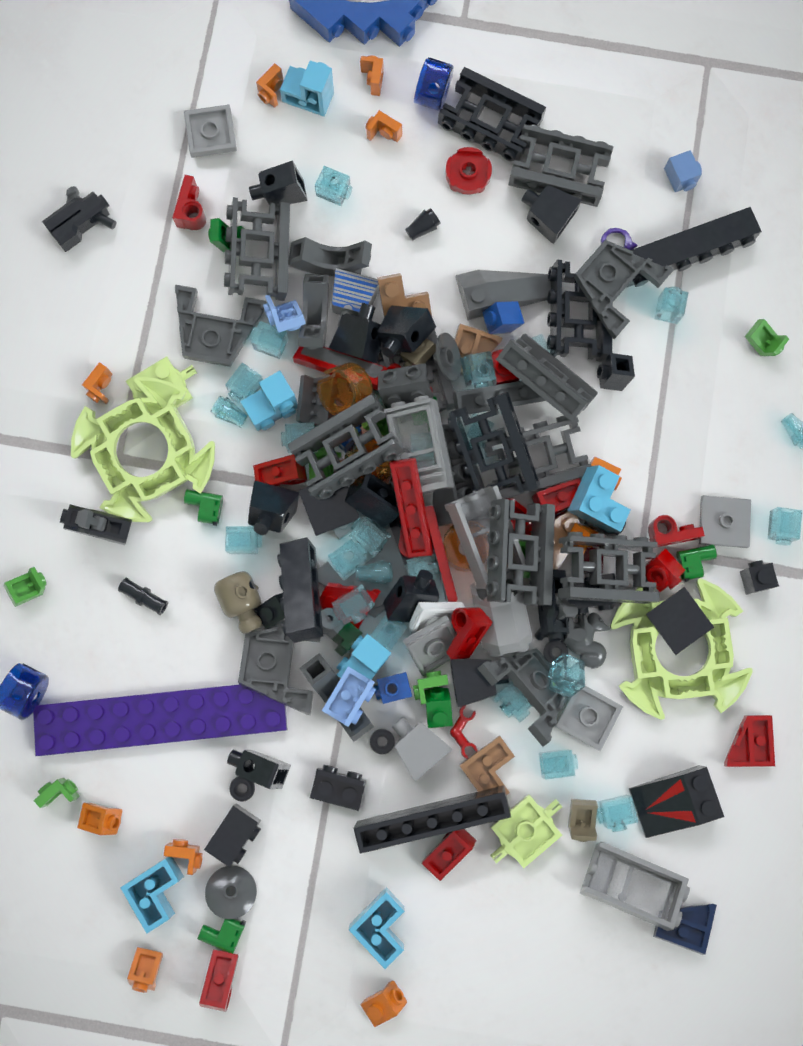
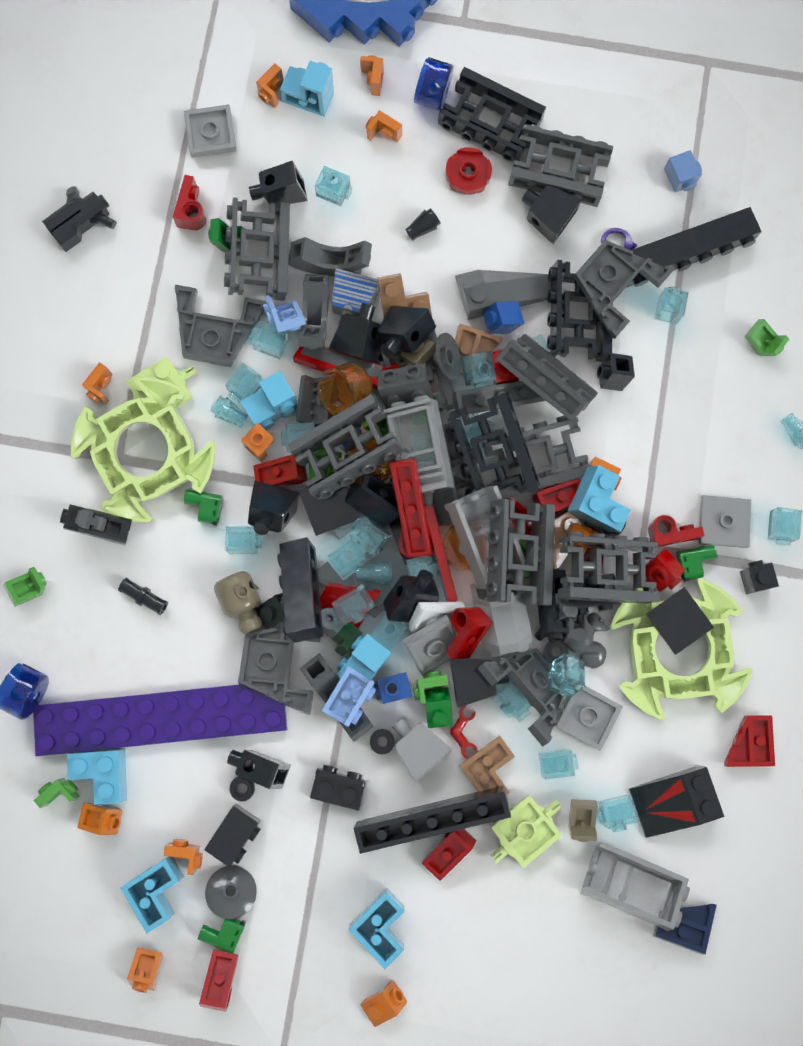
(107, 771): none -> medium azure brick
(257, 442): none -> orange bracket

